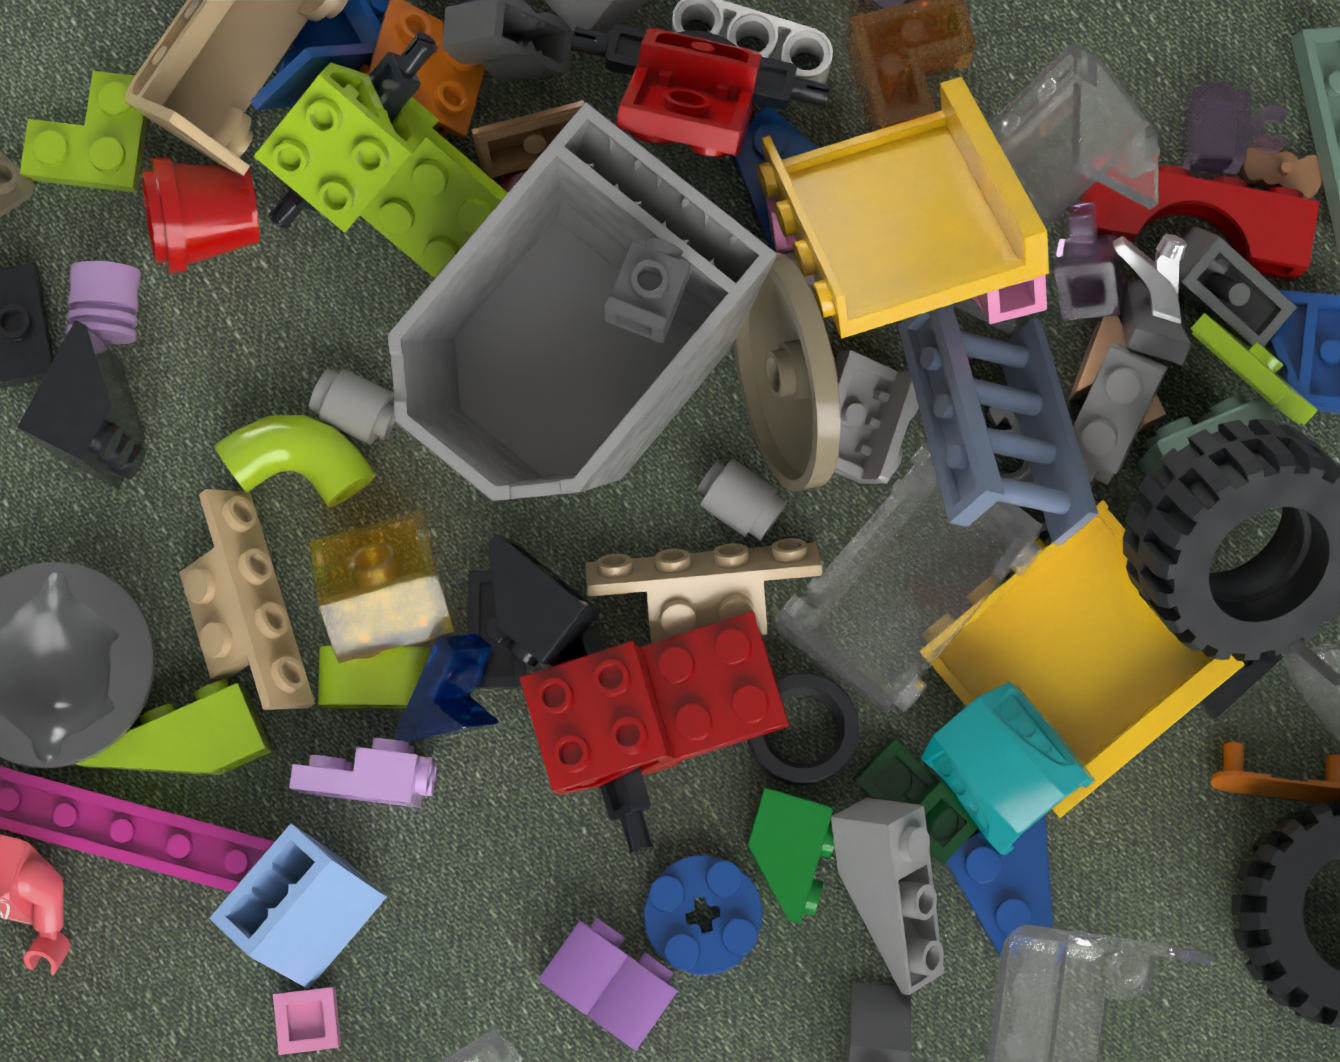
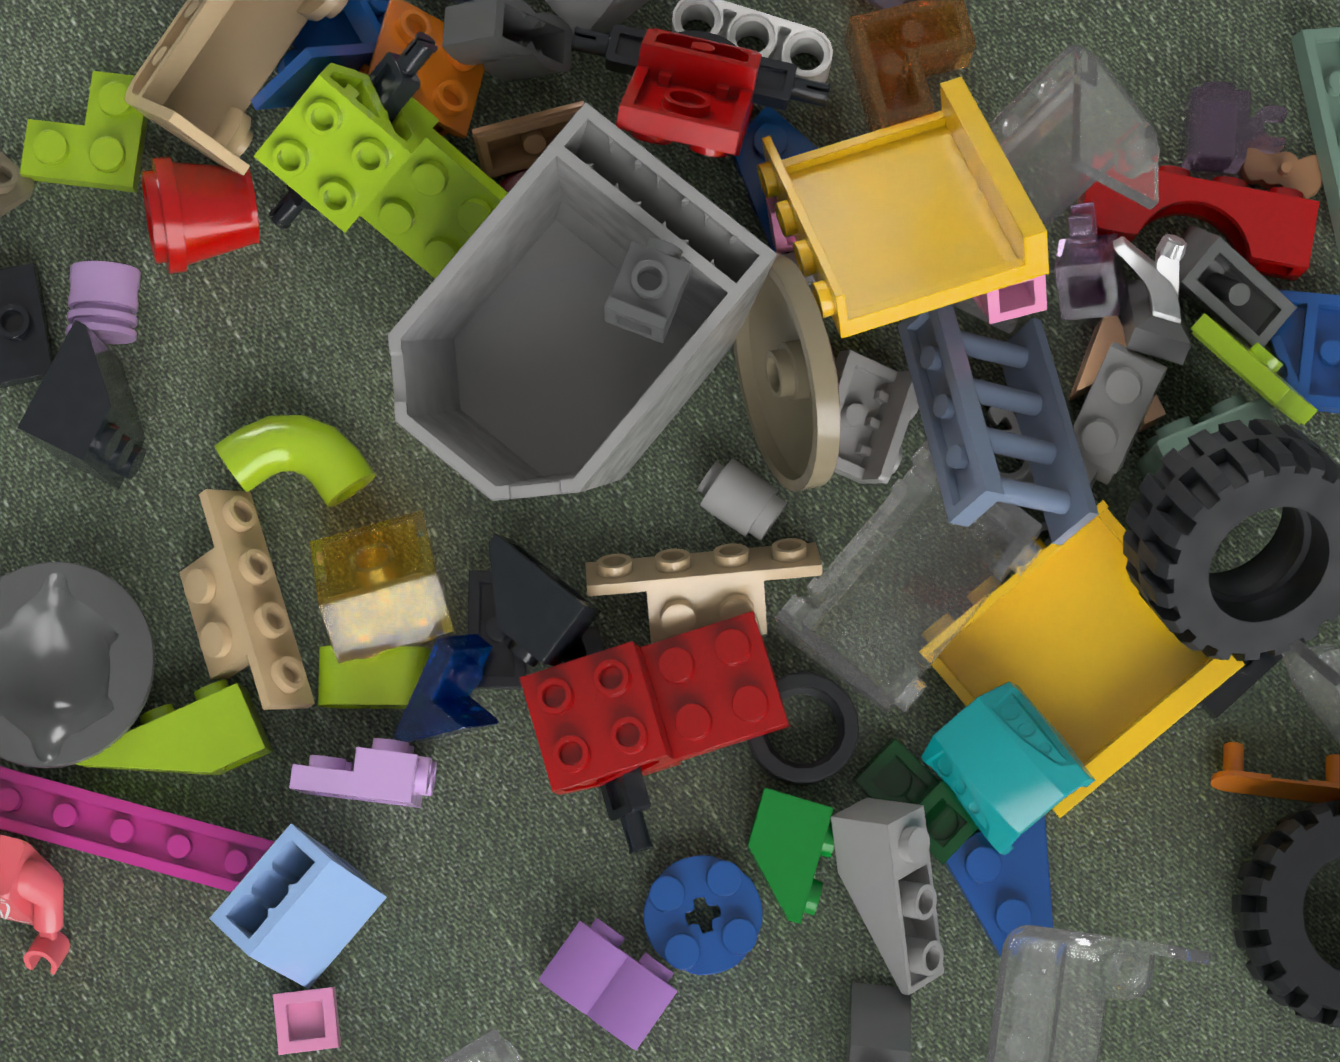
(353, 405): light grey brick -> none

